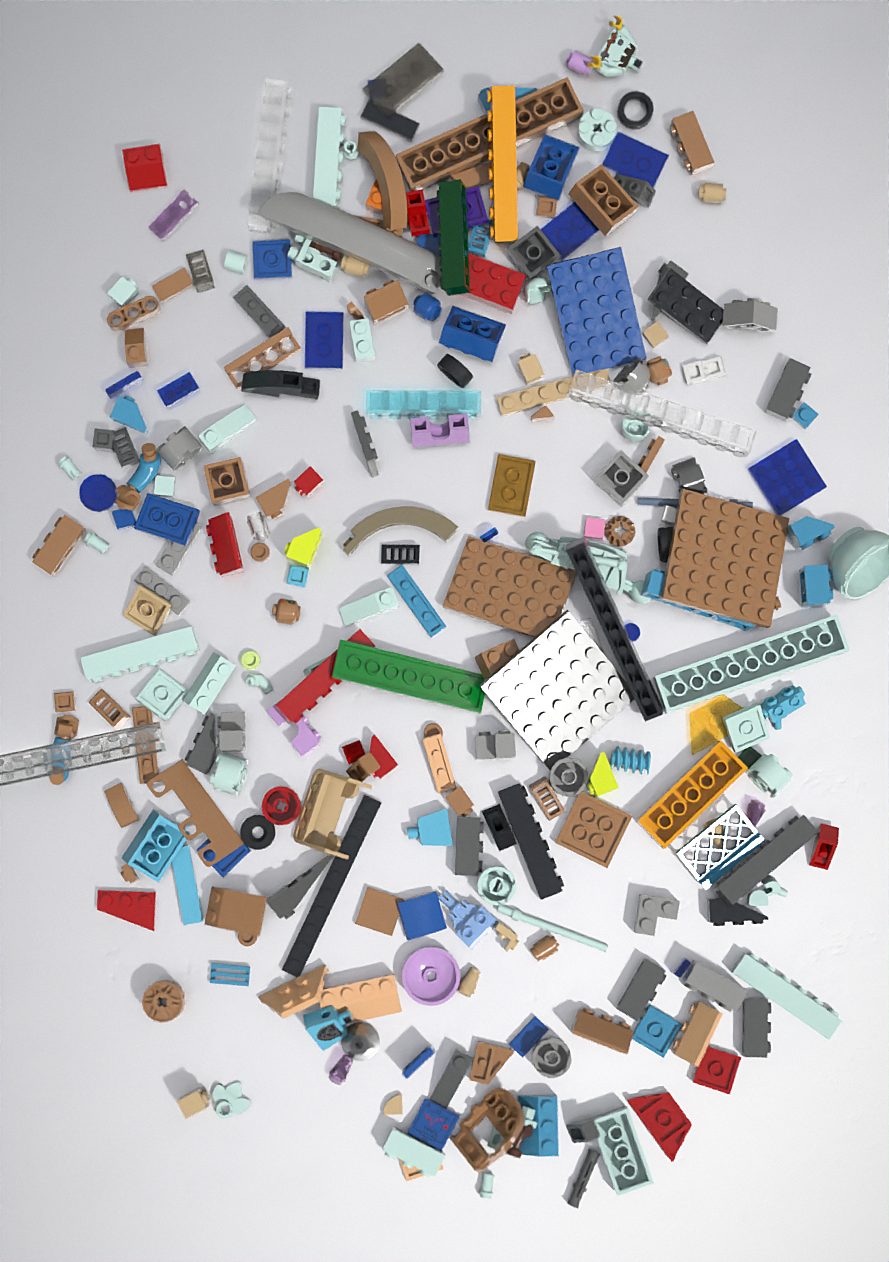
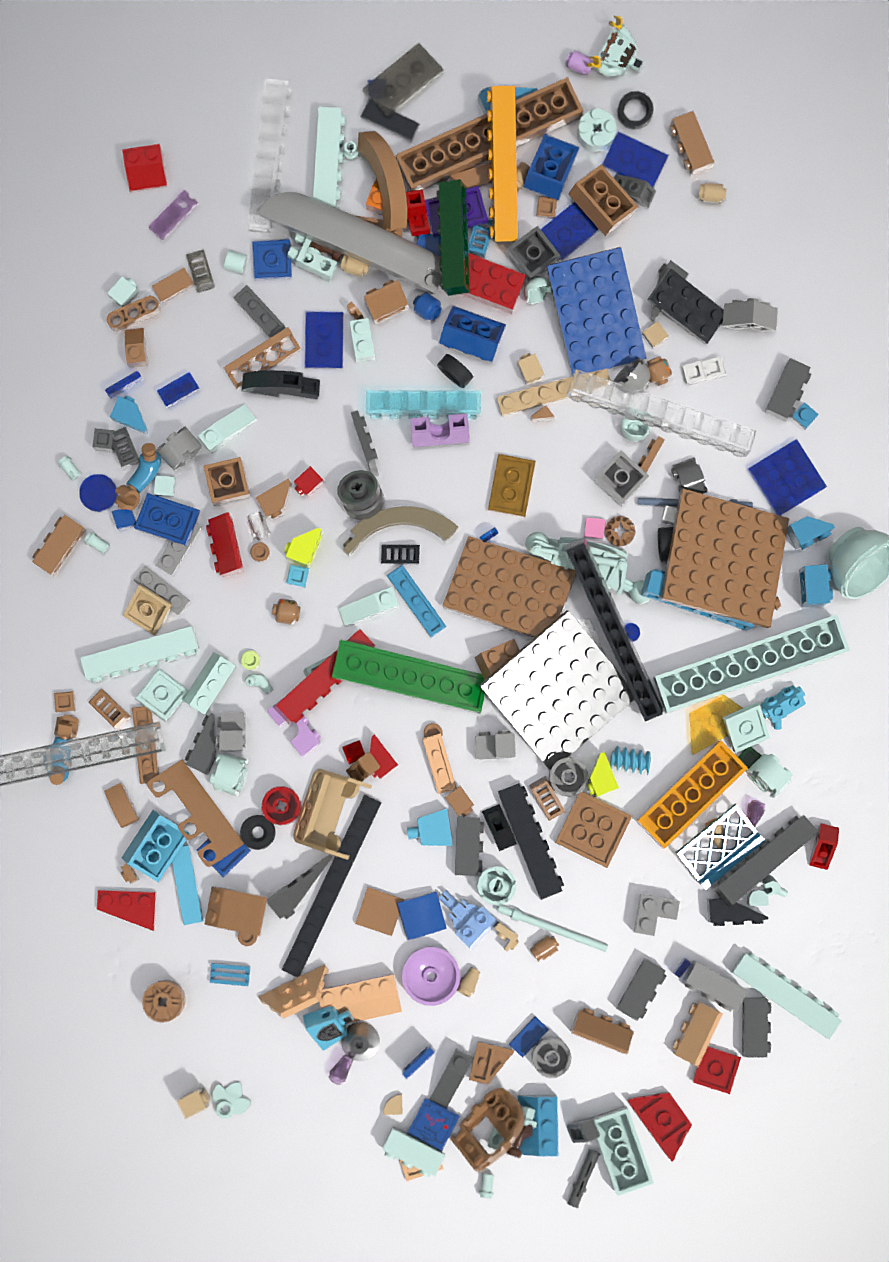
(360, 494): none -> flat silver wheel
(656, 1031): dark azure tile -> none

